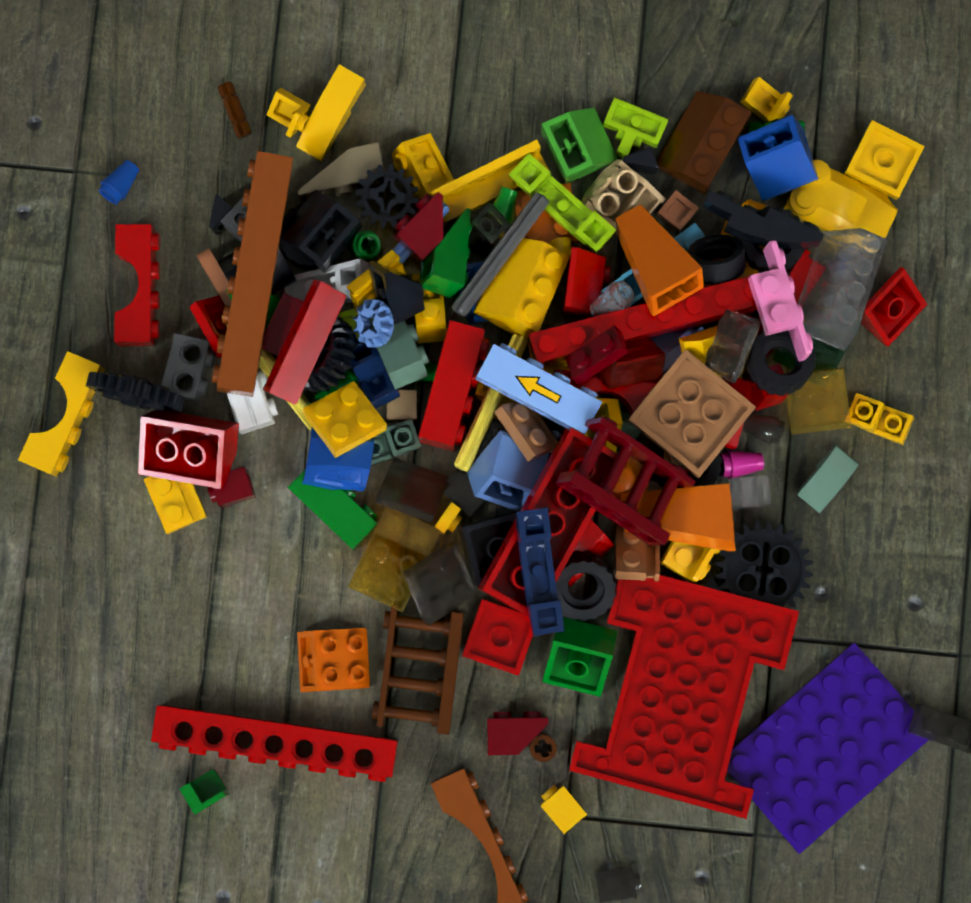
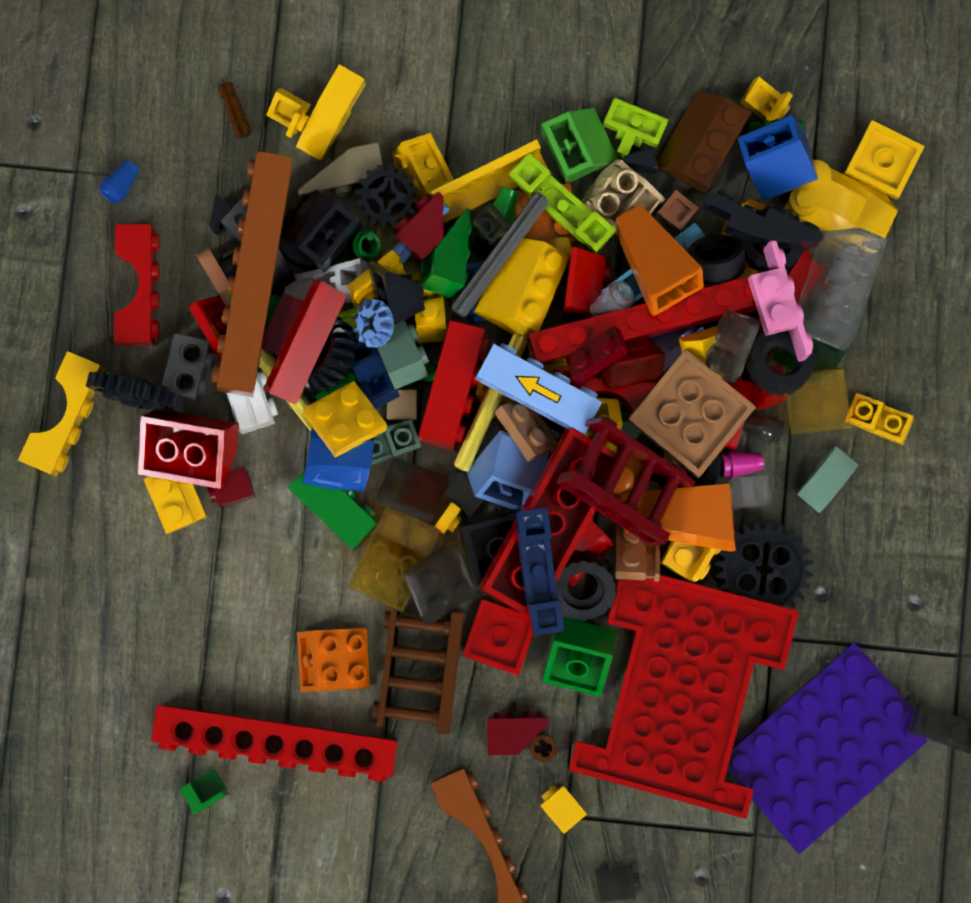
(893, 307): red slope -> none

